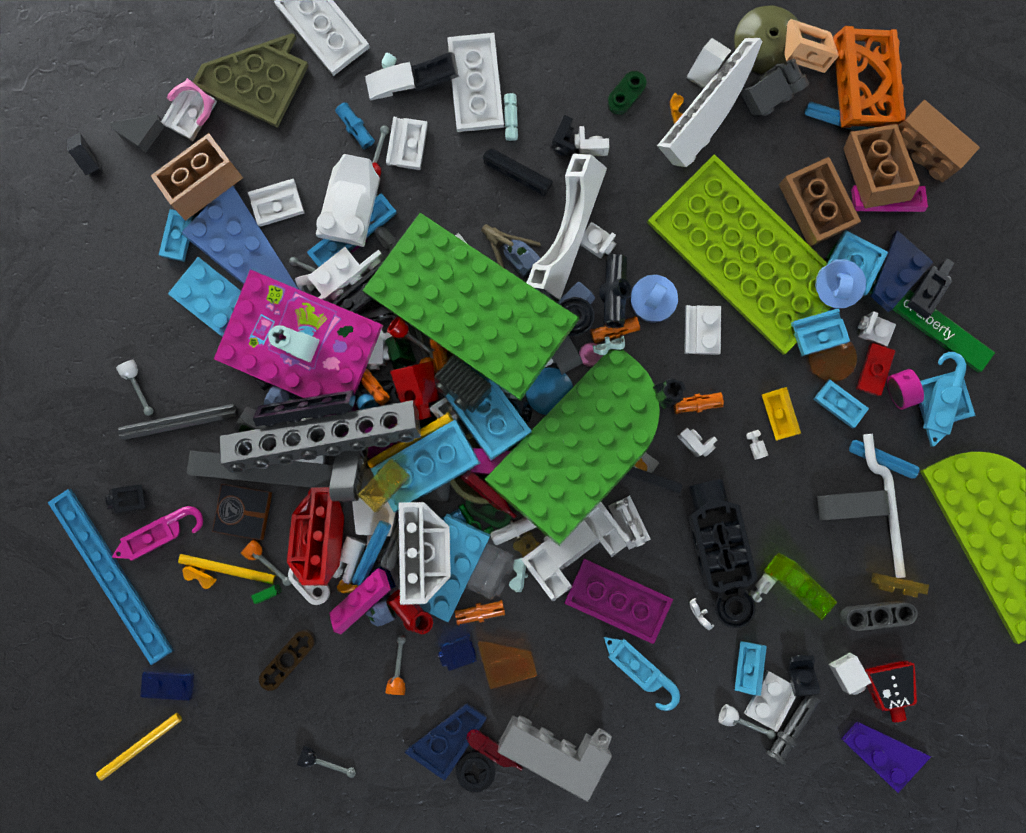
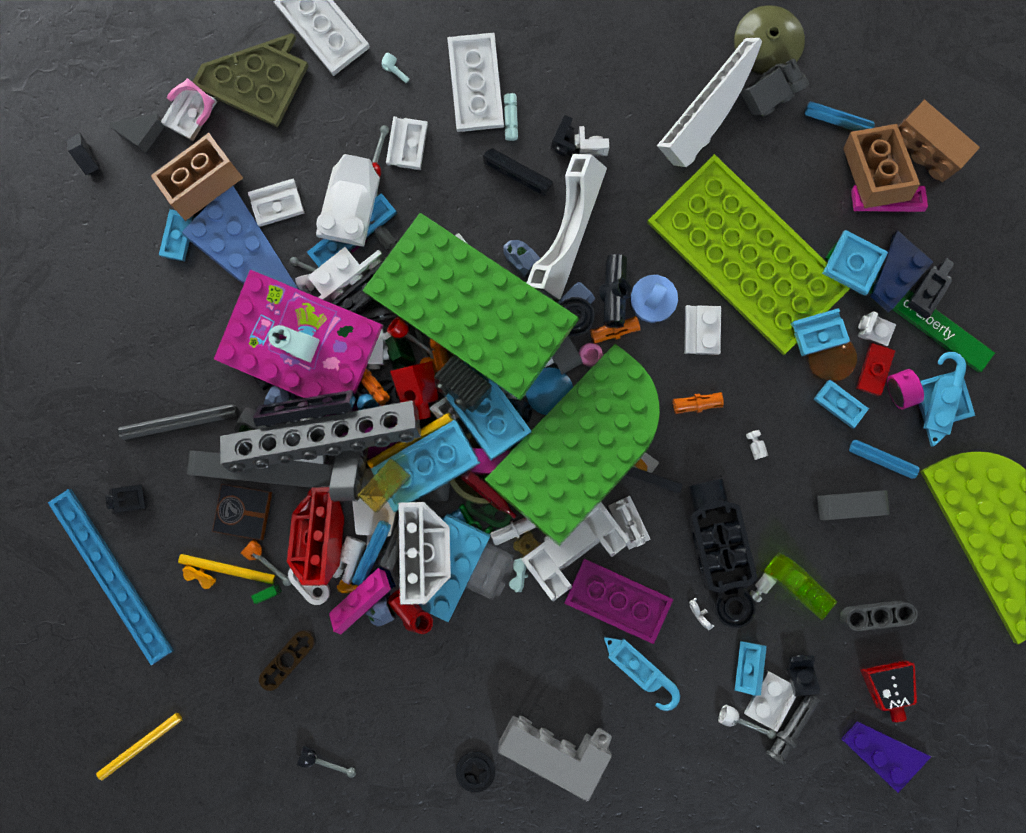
(129, 370): hinge -> none
(156, 534): dark pink plate -> none
(167, 685): clear blue plate -> none
(206, 295): medium azure plate -> none
(354, 125): dark azure pin -> none
(389, 80): white slope -> none
(396, 685): hinge -> none
(434, 71): black plate -> none
(447, 742): dark blue wing -> none
(457, 653): clear blue brick -> none
(479, 612): orange pin -> none
(489, 748): dark red piece -> none
(499, 238): dark tan plant -> none
(506, 664): clear orange wing -> none
(598, 240): white bracket -> none
(616, 344): light aqua piece -> none
(627, 91): dark green plate -> none
(669, 392): black piece -> none
(675, 103): light orange piece -> none
(692, 439): white bracket -> none
(708, 63): white slope -> none
(781, 413): yellow plate -> none
(807, 52): light nougat tile -> none
(819, 202): medium nougat brick -> none
(840, 283): light blue tile -> none
(850, 674): white brick -> none
(886, 64): orange fence -> none
(893, 517): white piece -> none
(909, 587): clear yellow plate -> none

